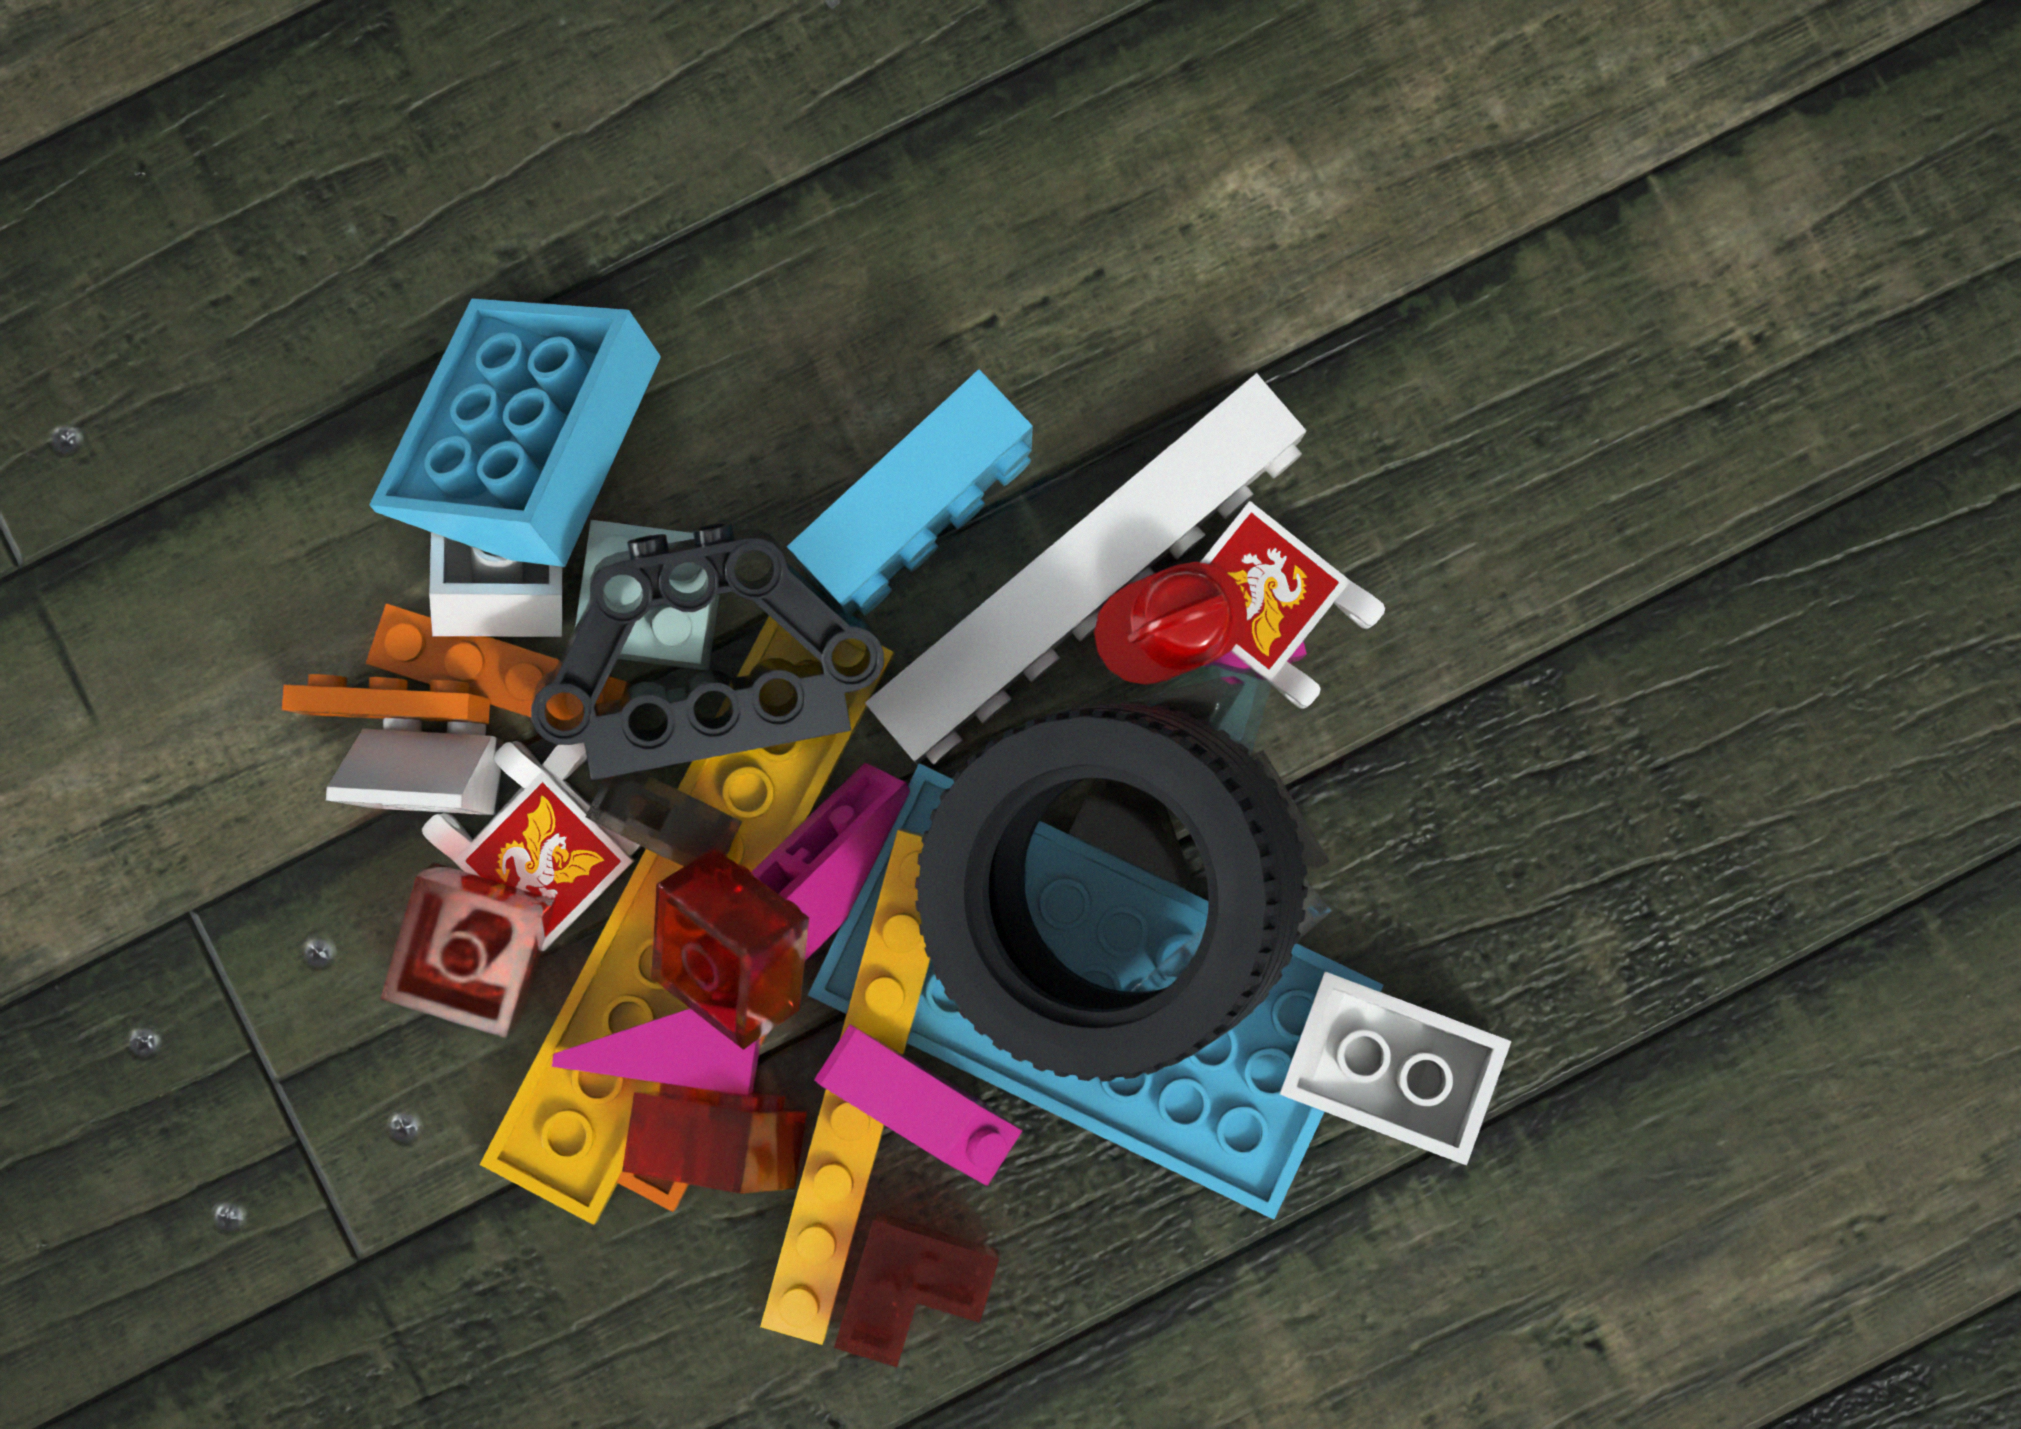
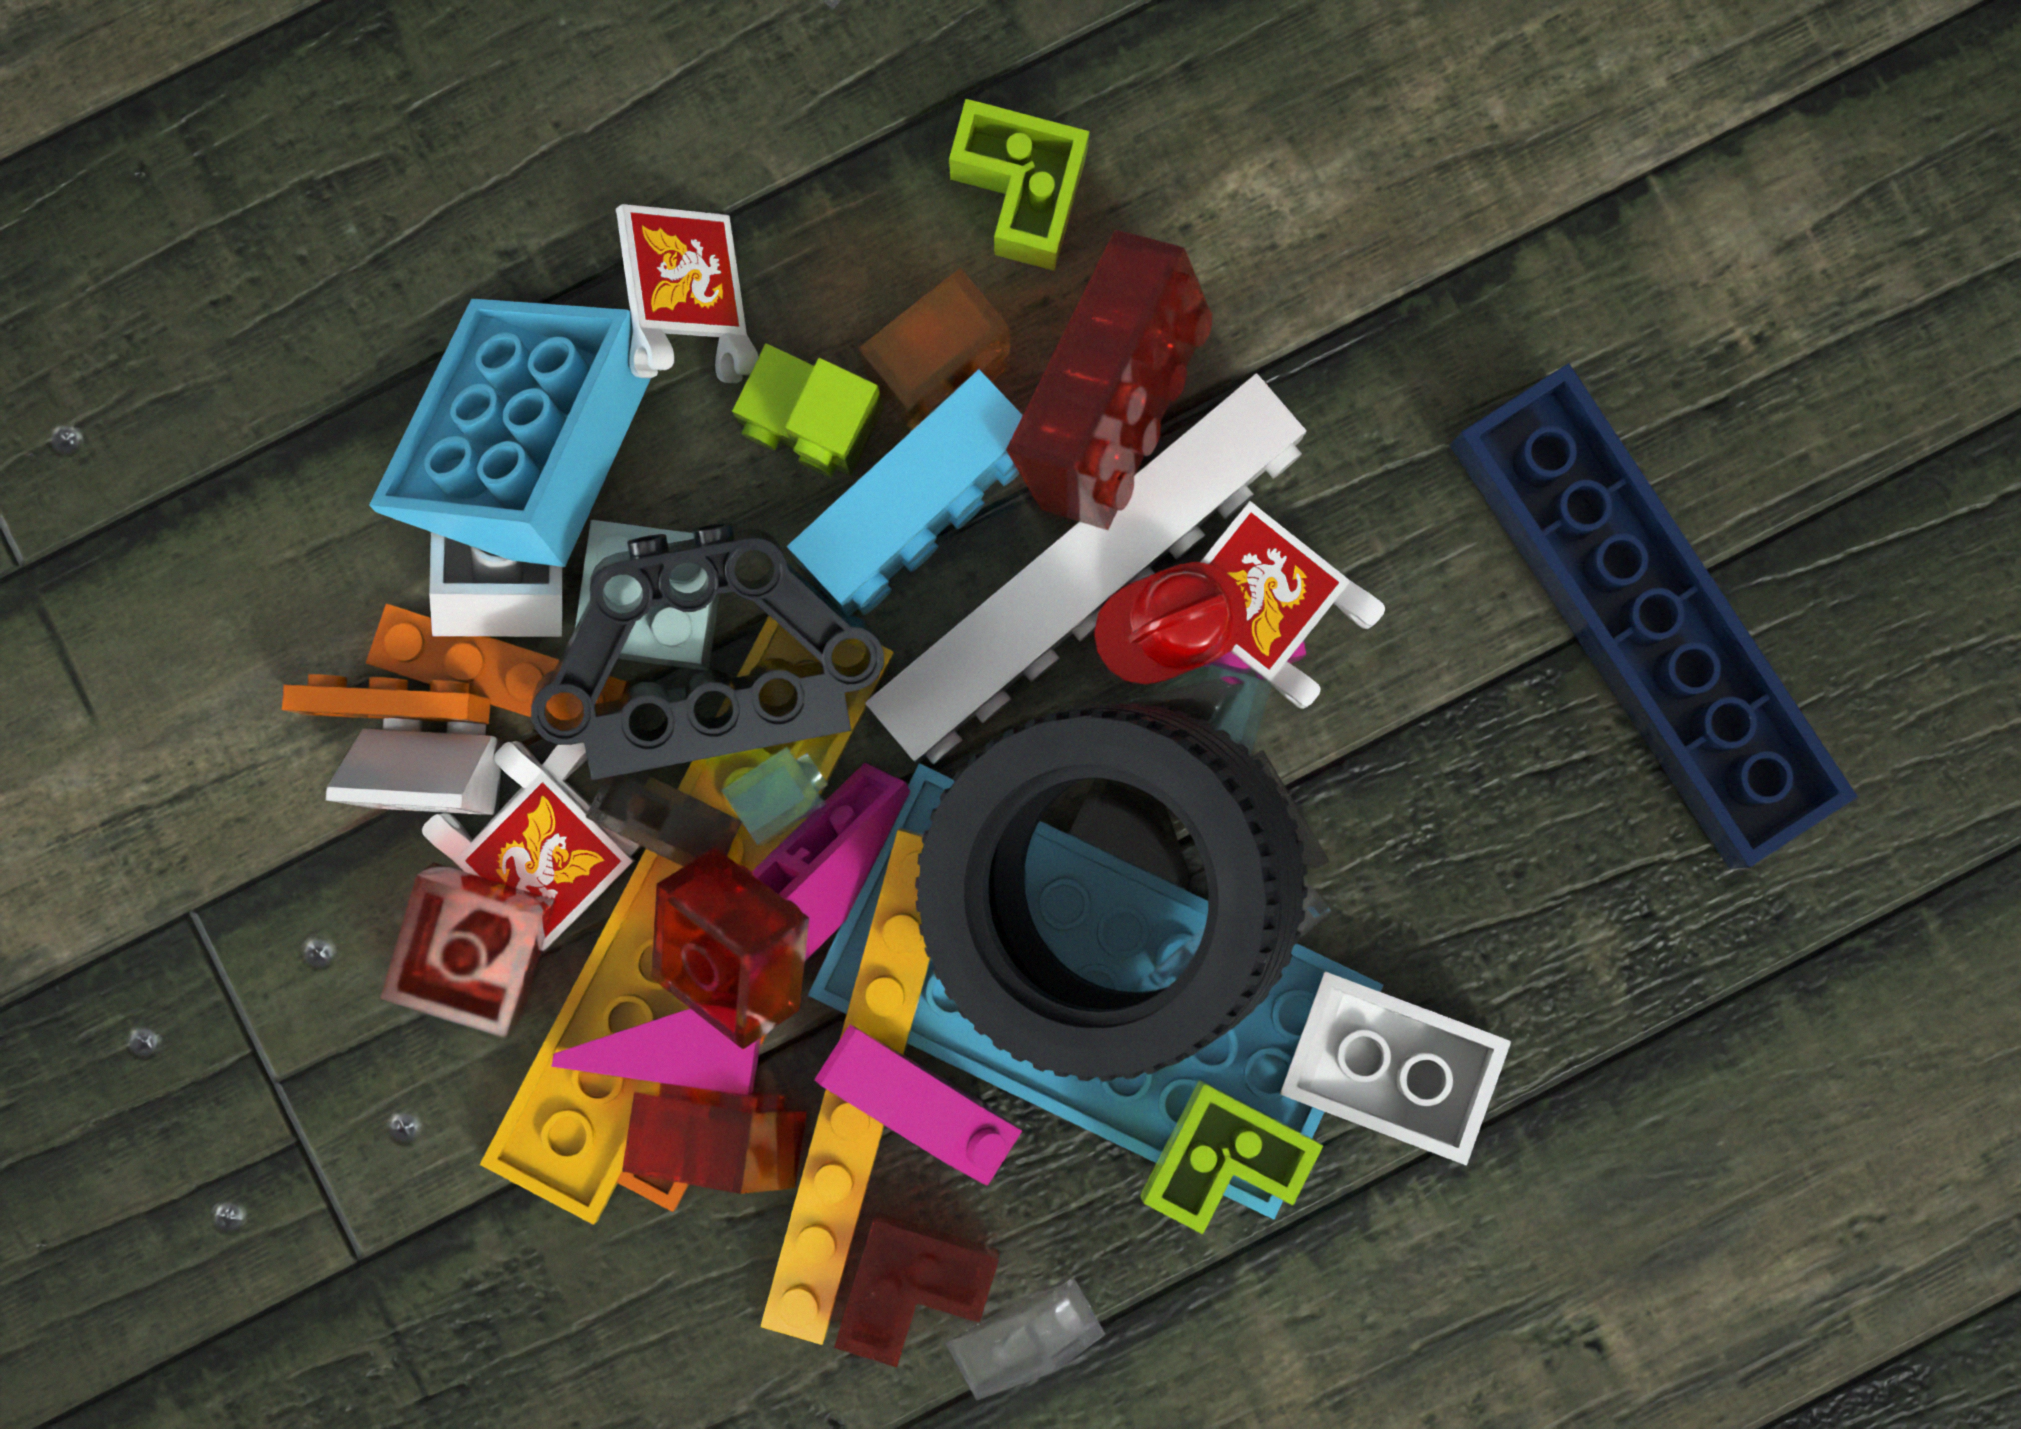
(682, 283): none -> flag
(777, 795): none -> clear light blue brick
(809, 408): none -> lime brick
(936, 348): none -> clear orange brick
(1026, 1339): none -> clear slope
(1032, 164): none -> lime brick
(1111, 380): none -> clear red brick
(1225, 1139): none -> lime brick
(1652, 619): none -> dark blue brick

